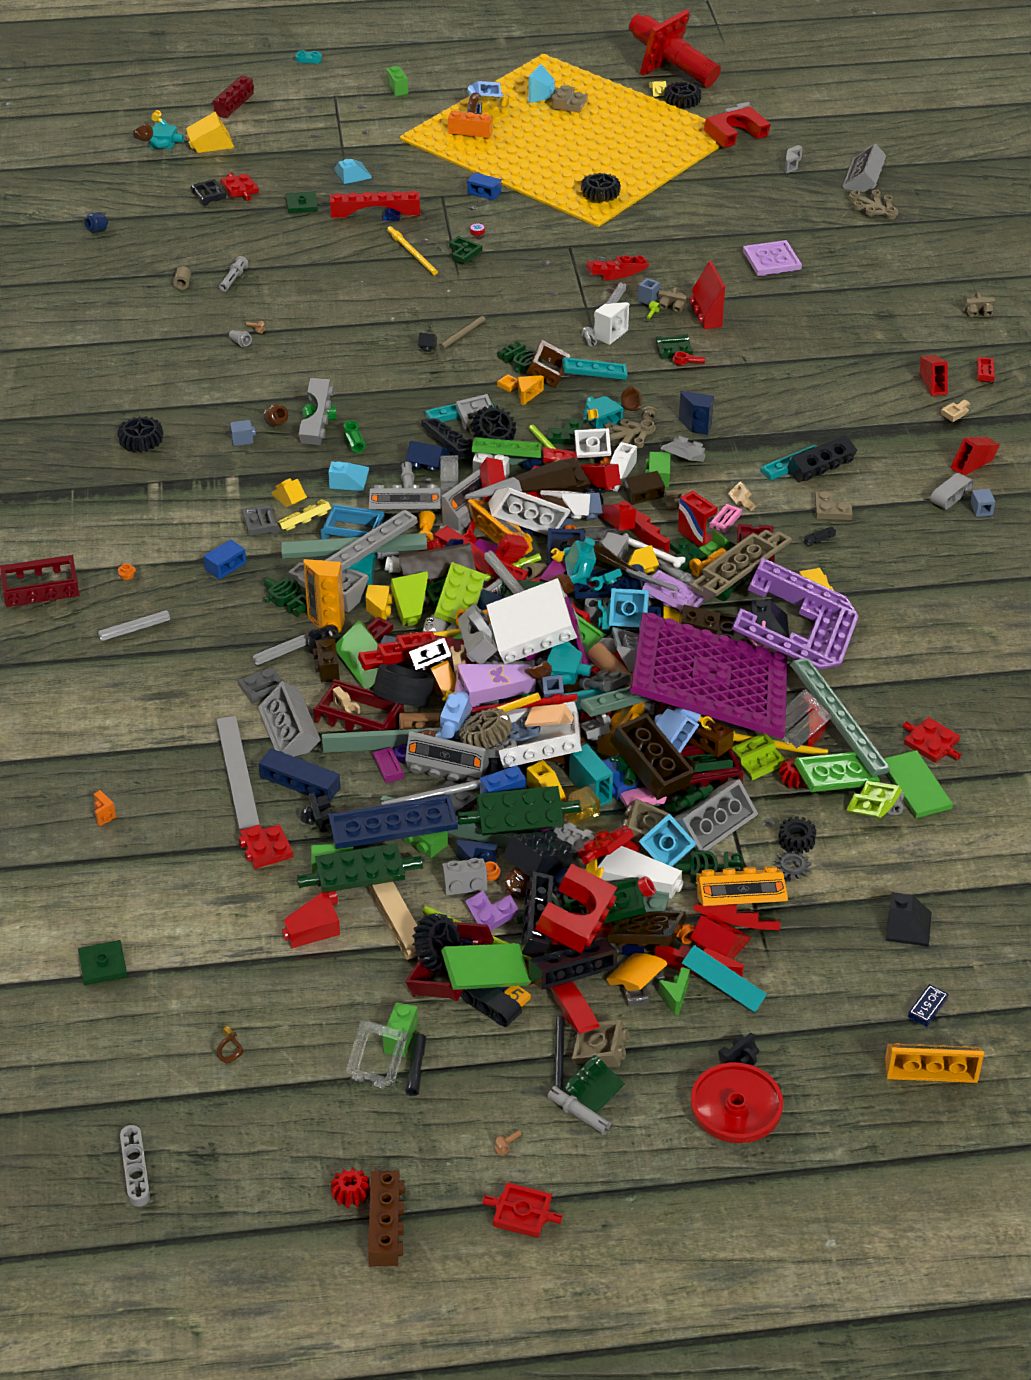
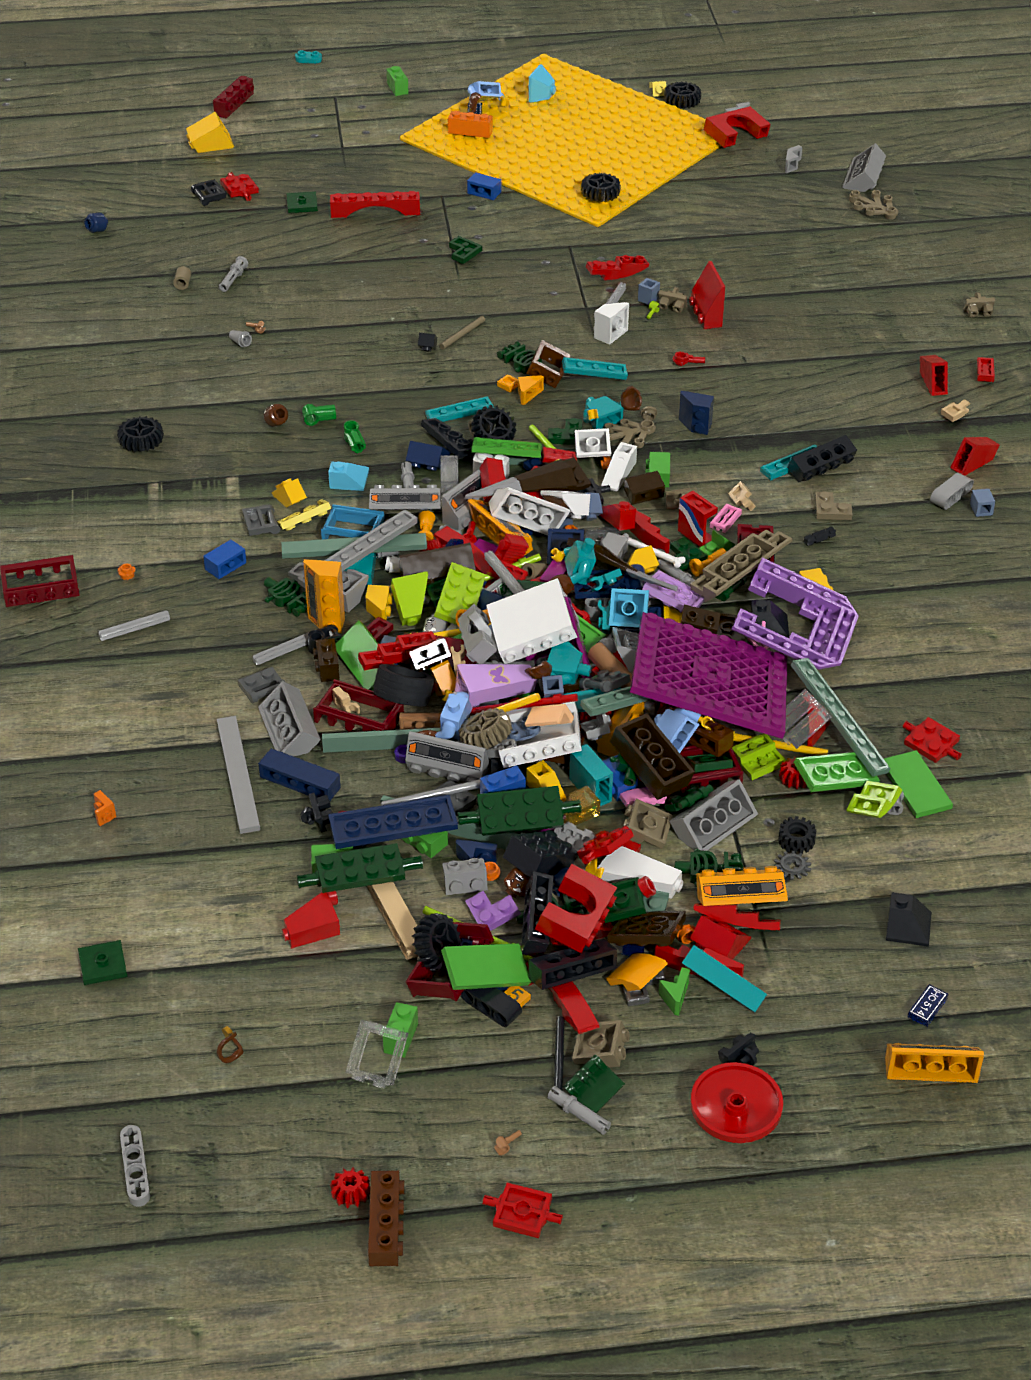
(161, 135): teal torso -> none
(242, 432): sand blue brick -> none
(265, 845): red plate -> none
(312, 428): light grey arch -> none
(351, 171): medium azure slope -> none
(388, 765): magenta tile -> none
(390, 214): clear blue slope -> none
(397, 236): yellow bar -> none
(414, 1074): black piece -> none
(470, 406): light grey plate -> none
(477, 229): tile -> none
(568, 100): dark tan plate -> none
(588, 334): light grey pin -> none
(603, 475): red slope -> none
(667, 45): red piece -> none
(668, 841): medium azure slope -> none
(670, 345): dark green plate -> none
(686, 449): light grey slope -> none
(772, 258): lavender plate -> none

